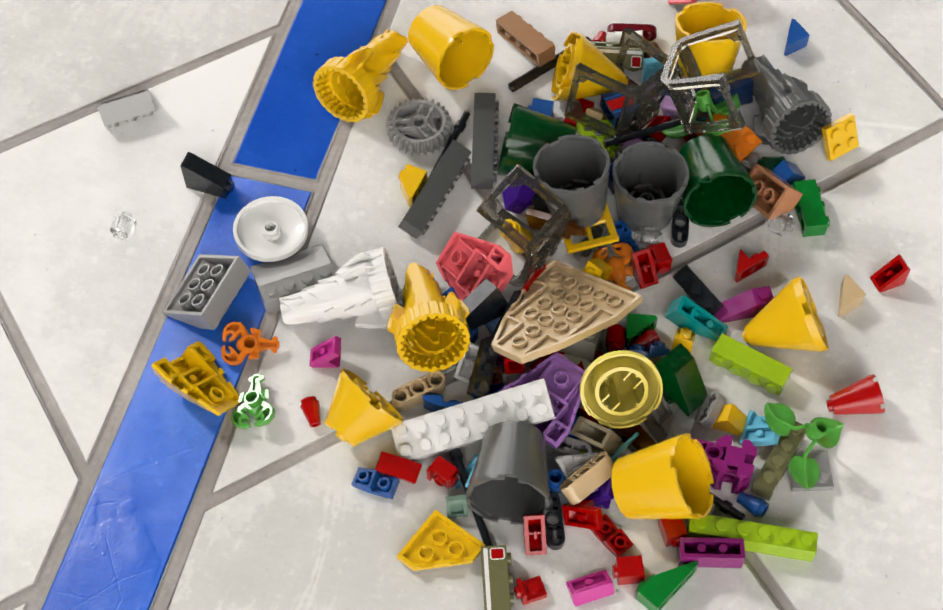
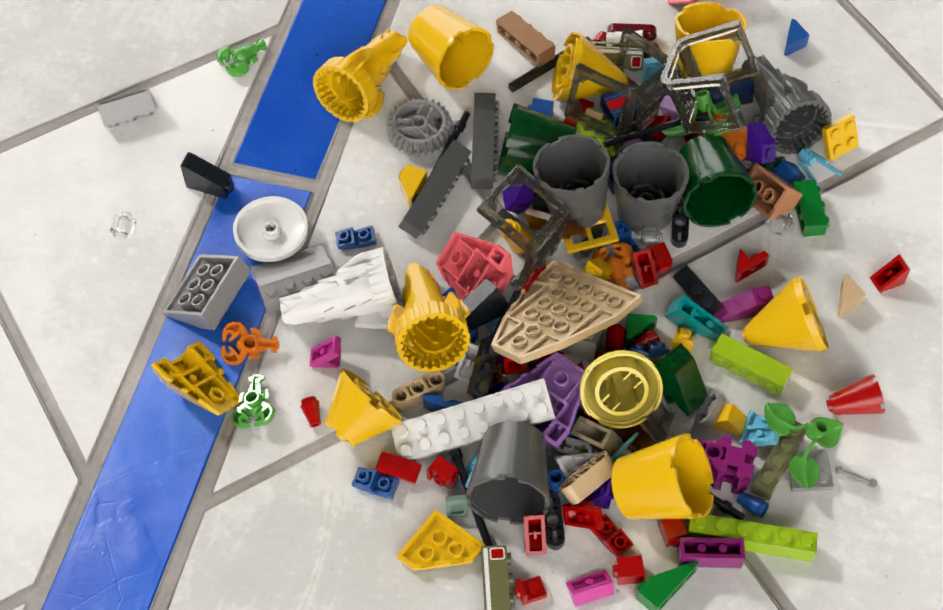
(241, 55): none -> bright green animal
(355, 239): none -> blue slope
(760, 144): none -> dark purple slope
(808, 157): none -> medium azure plant
(872, 482): none -> light grey hinge

